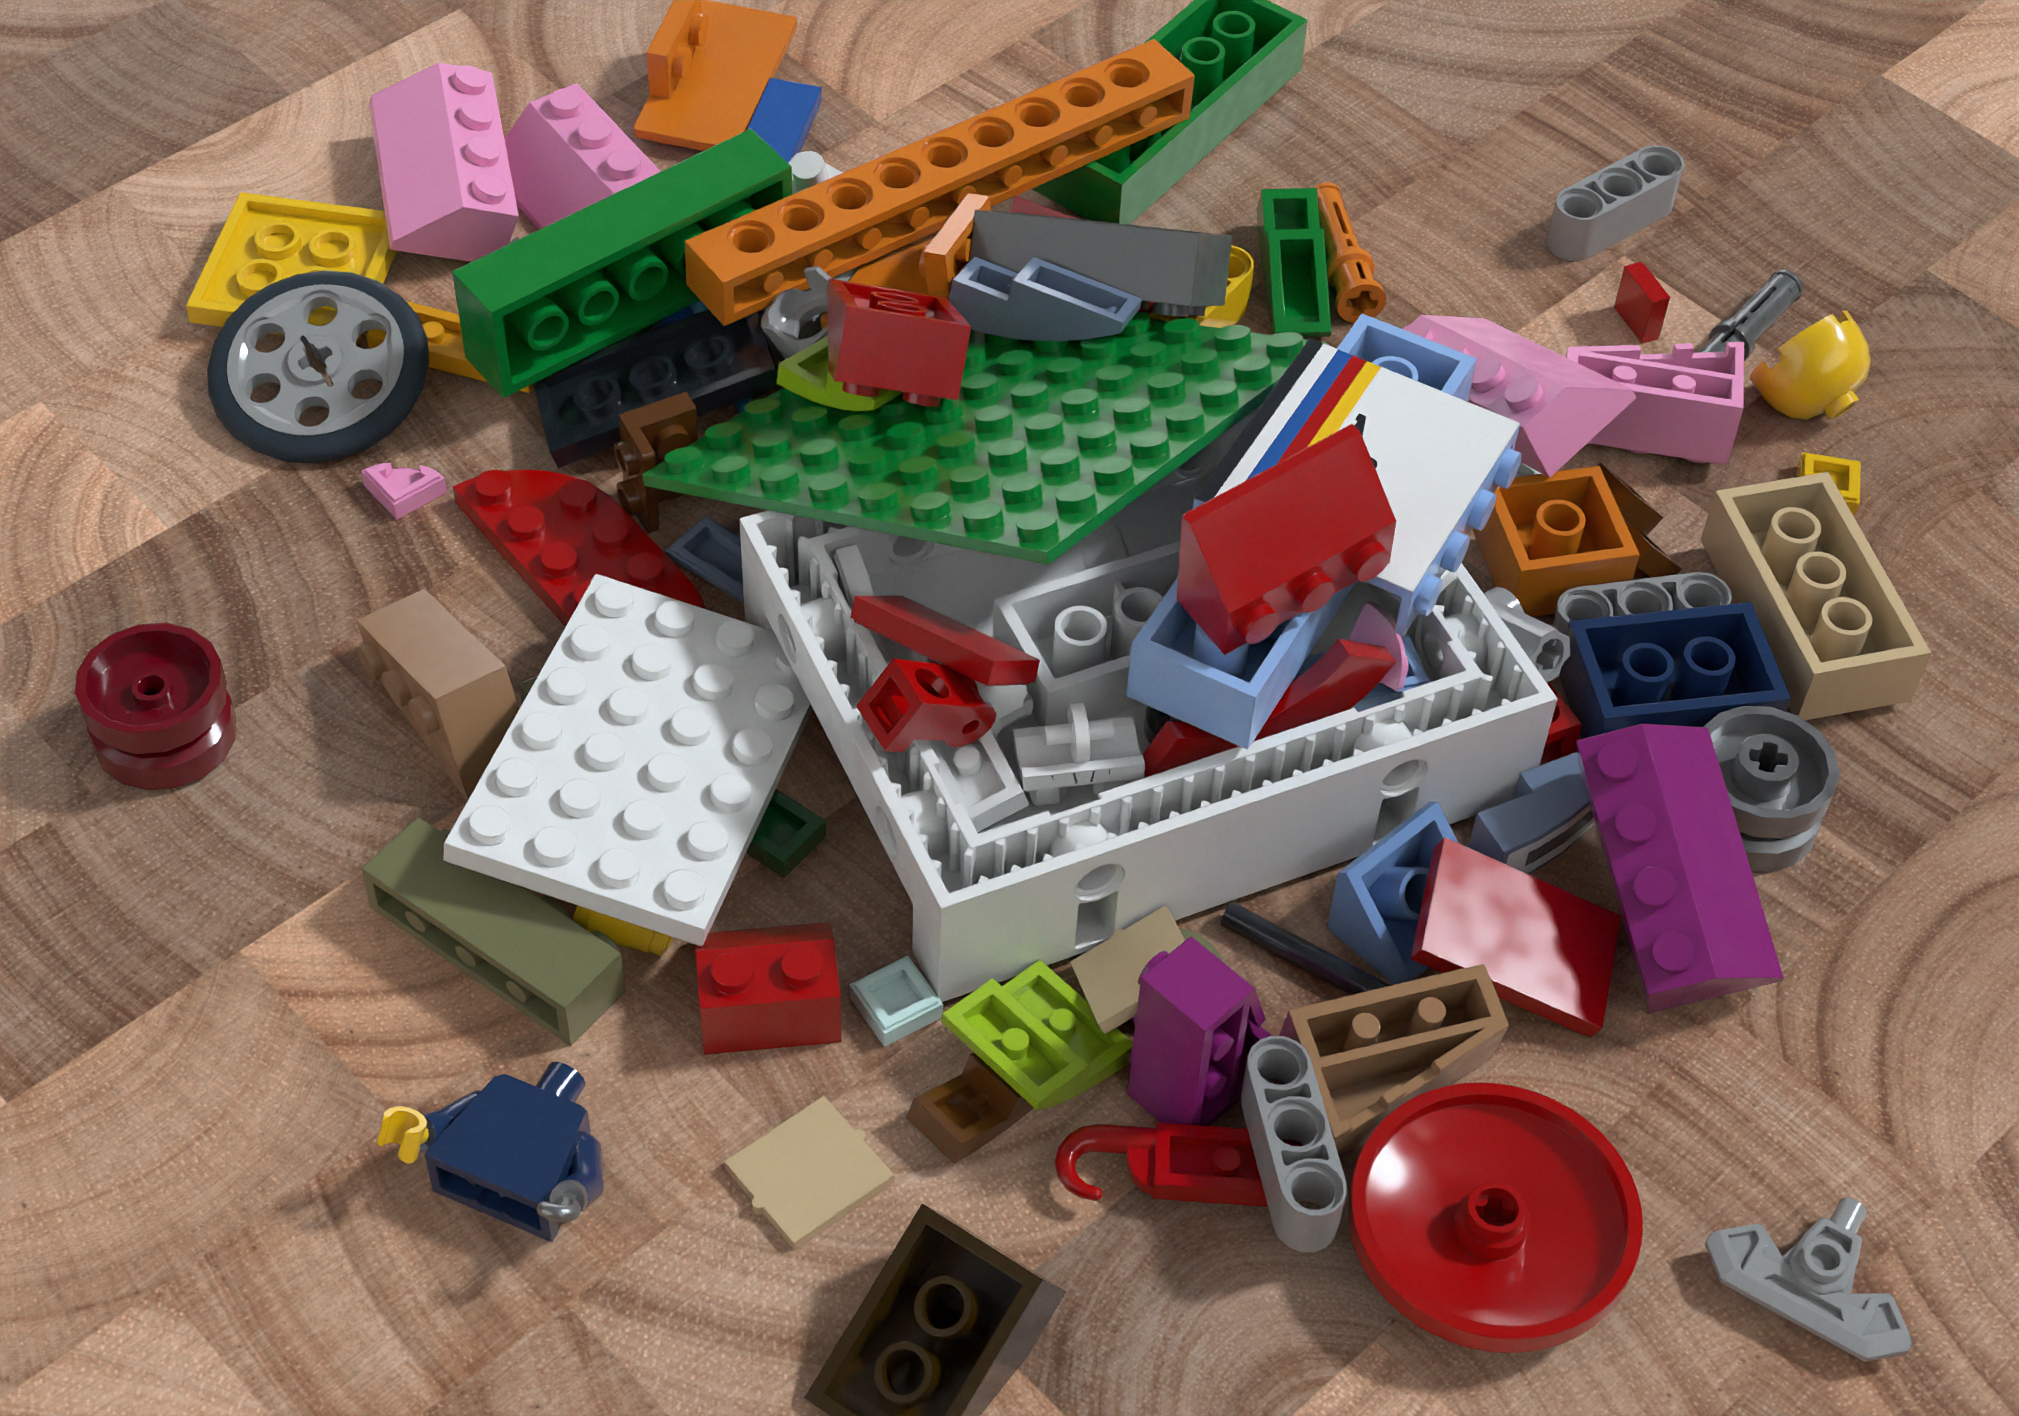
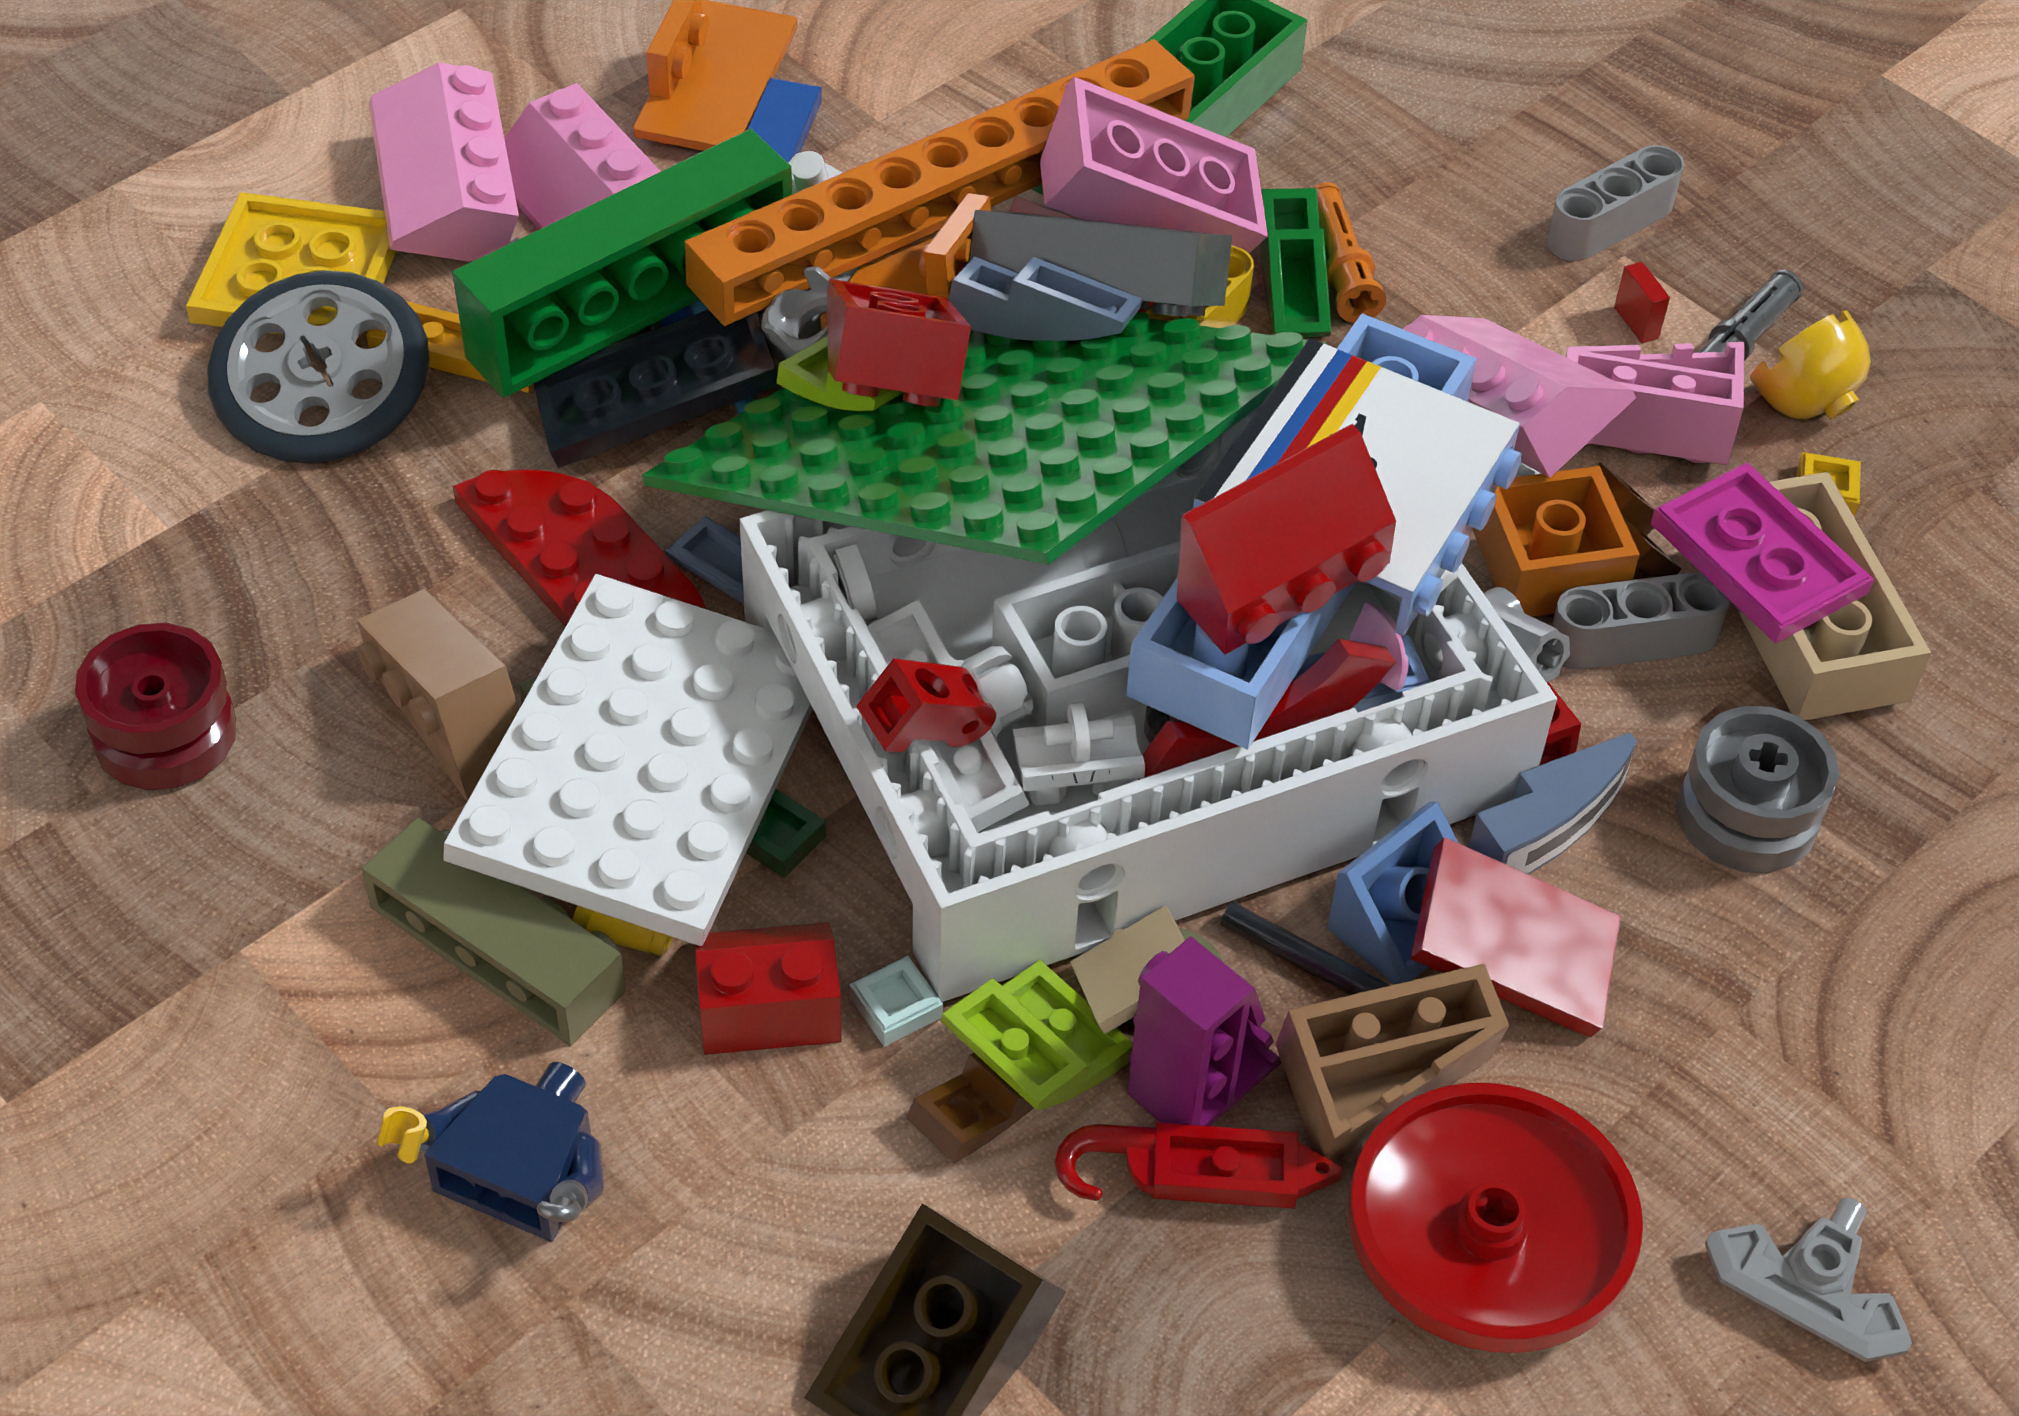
(403, 488): bright pink tile -> none
(643, 444): reddish brown bracket -> none
(809, 1172): tan piece -> none
(945, 640): red tile -> none
(1148, 169): none -> bright pink slope
(1289, 1171): light grey beam -> none
(1669, 668): dark blue brick -> none
(1677, 864): magenta slope -> none
(1761, 552): none -> dark pink tile

